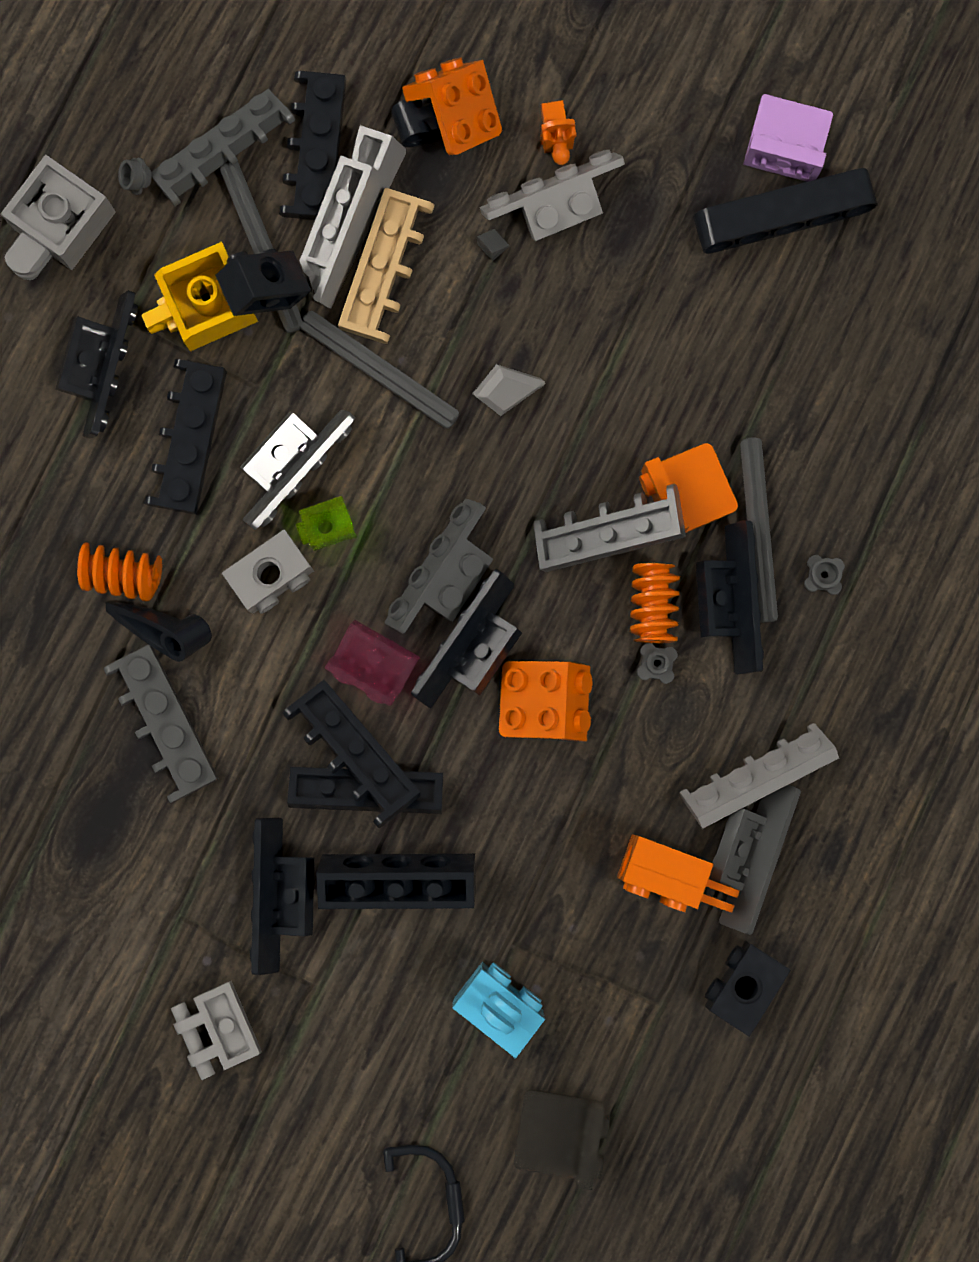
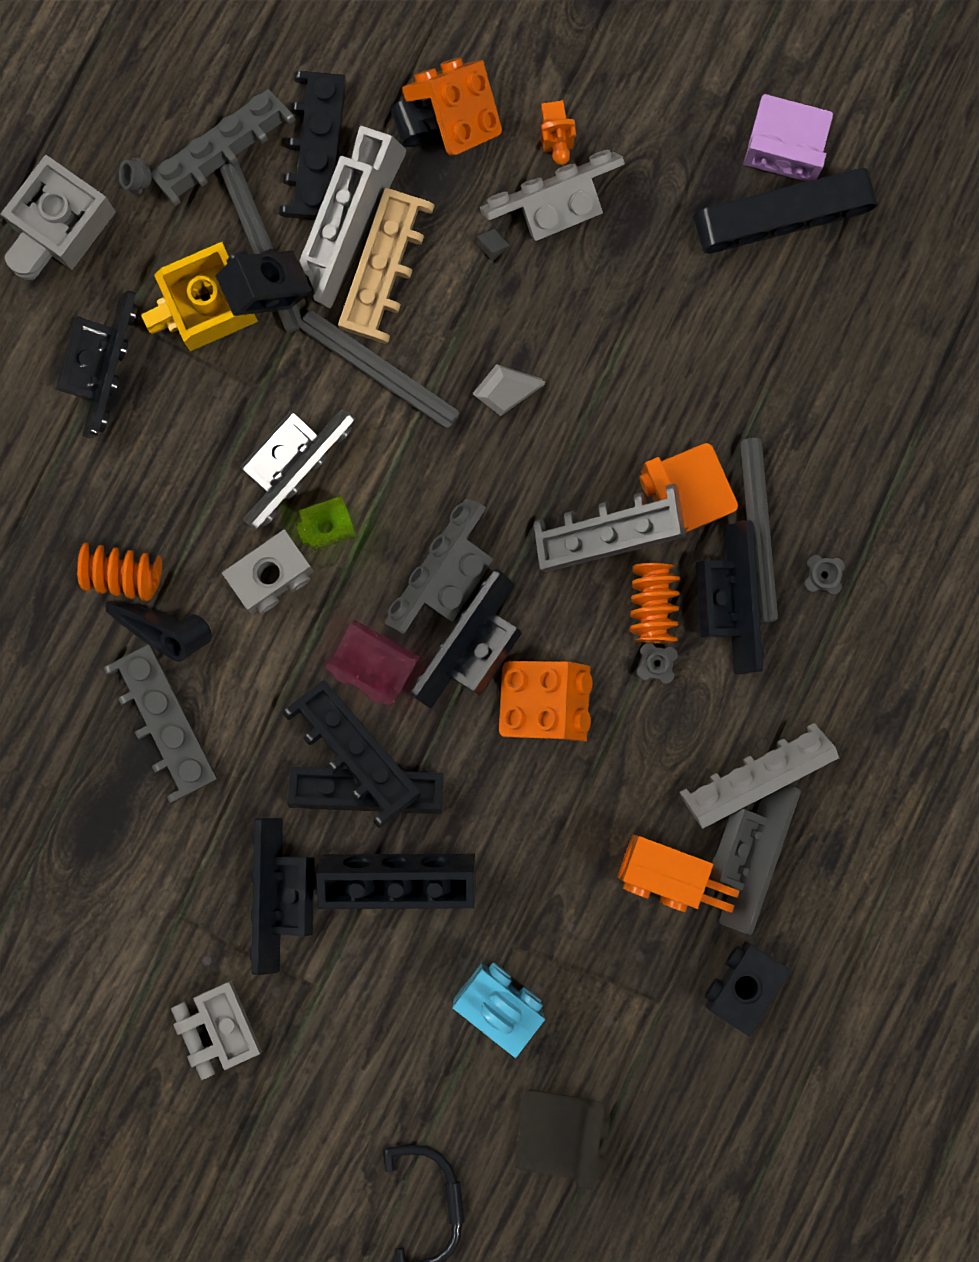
(190, 437): black hinge -> none

